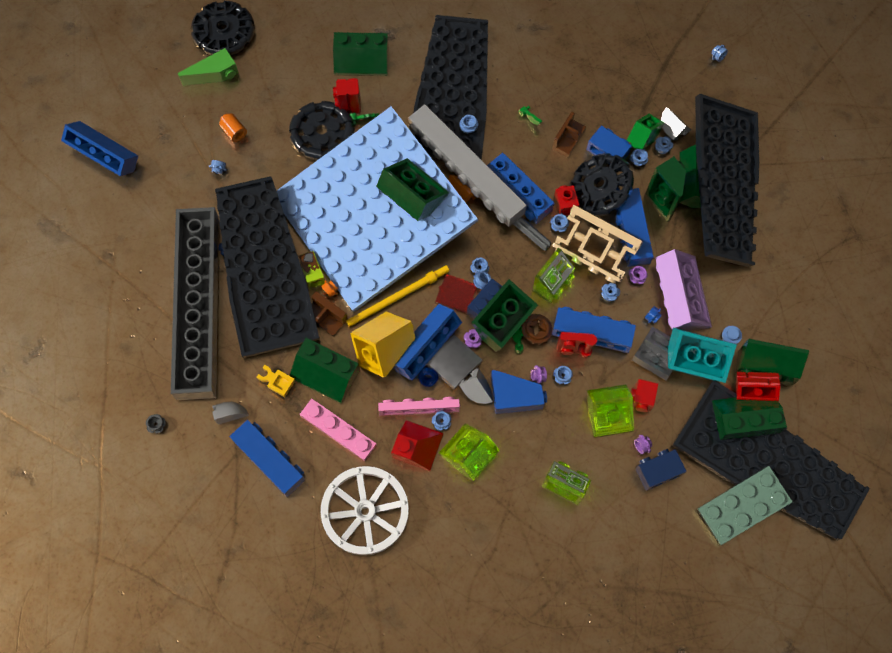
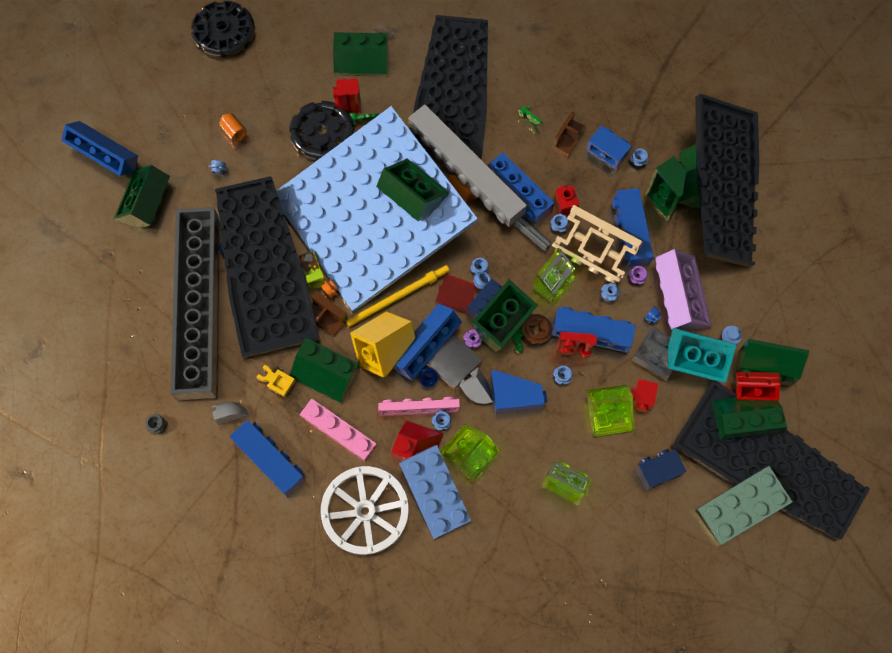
(142, 197): none -> dark green slope
(212, 69): bright green slope -> none
(434, 491): none -> medium blue plate
(468, 124): medium blue plate -> none
(539, 374): medium lavender plate -> none
(609, 189): black plate -> none
(643, 444): medium lavender plate -> none
(645, 131): green brick -> none
(663, 149): medium blue plate -> none
(673, 124): brick -> none
(719, 53): medium blue plate -> none

